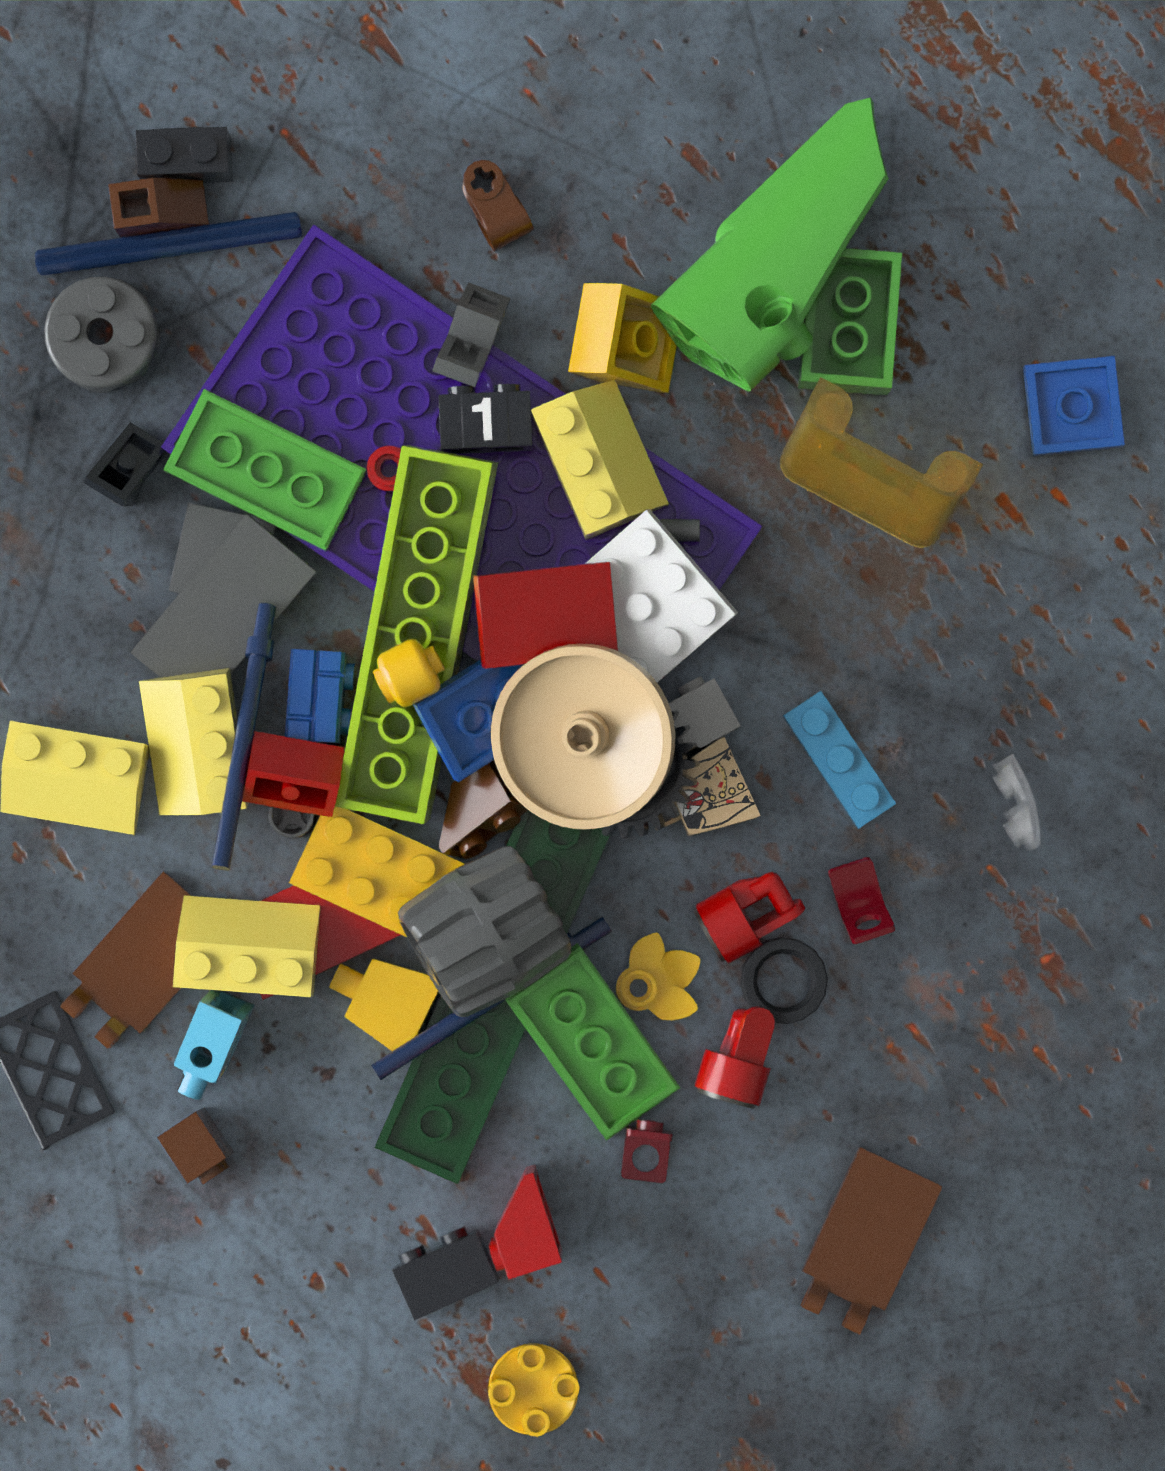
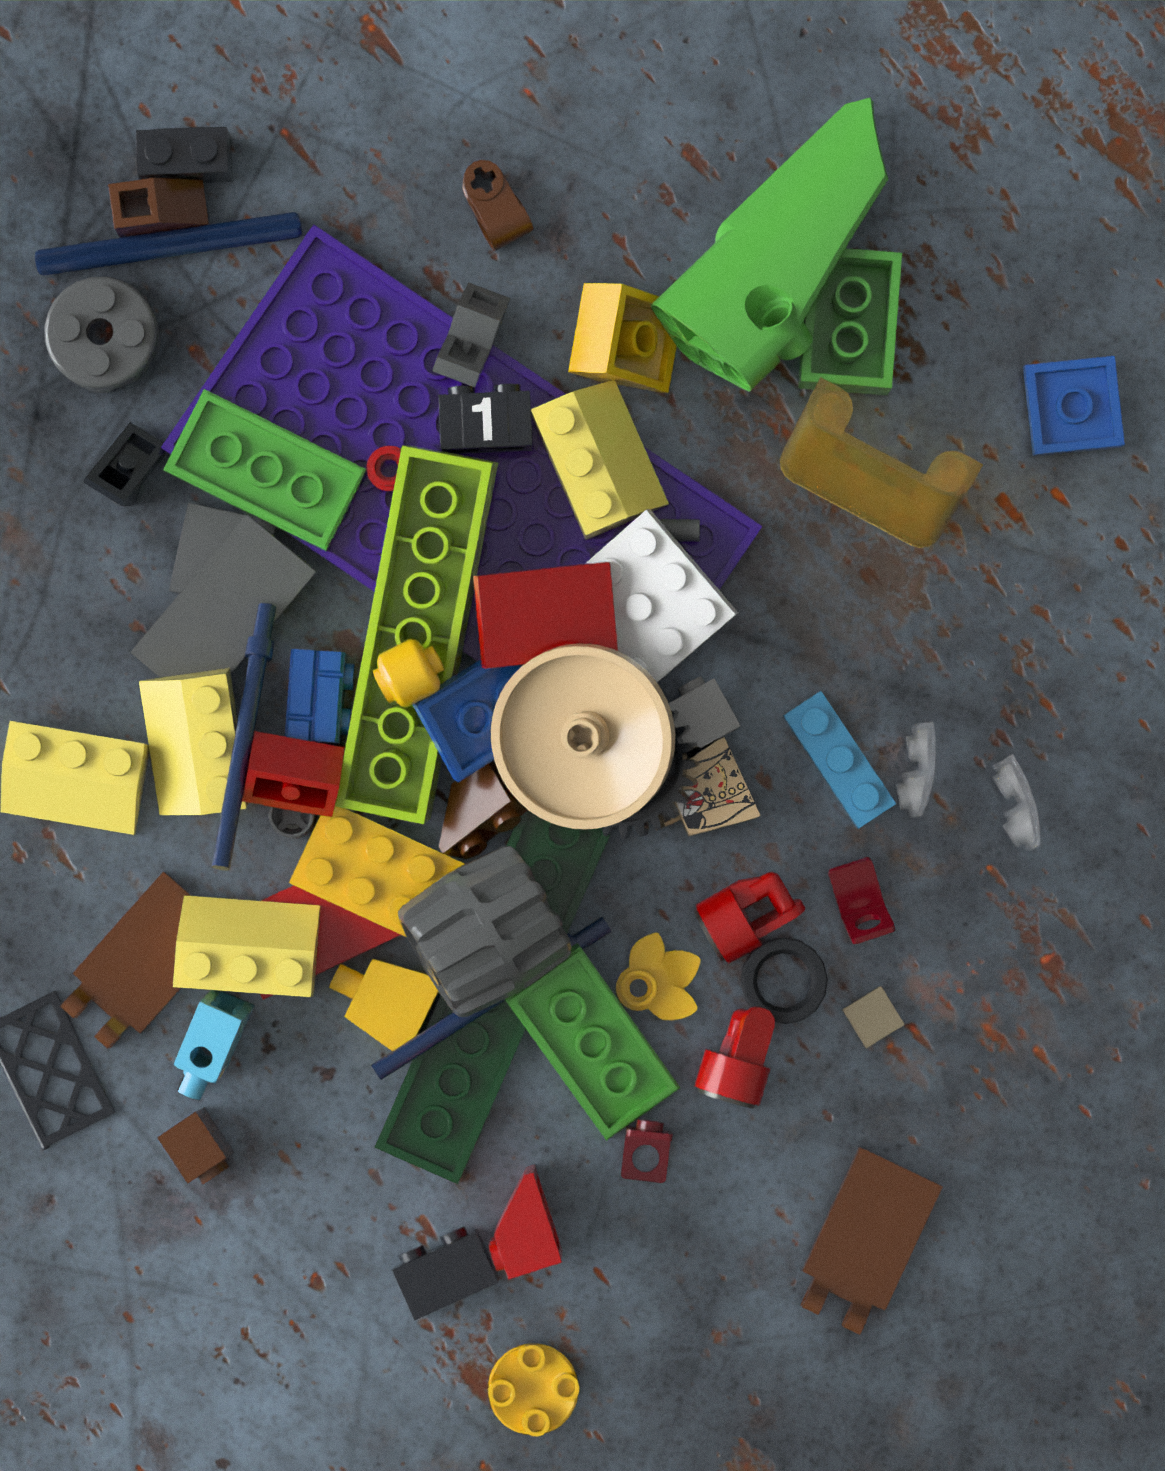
(873, 1017): none -> dark tan tile
(917, 784): none -> clear slope

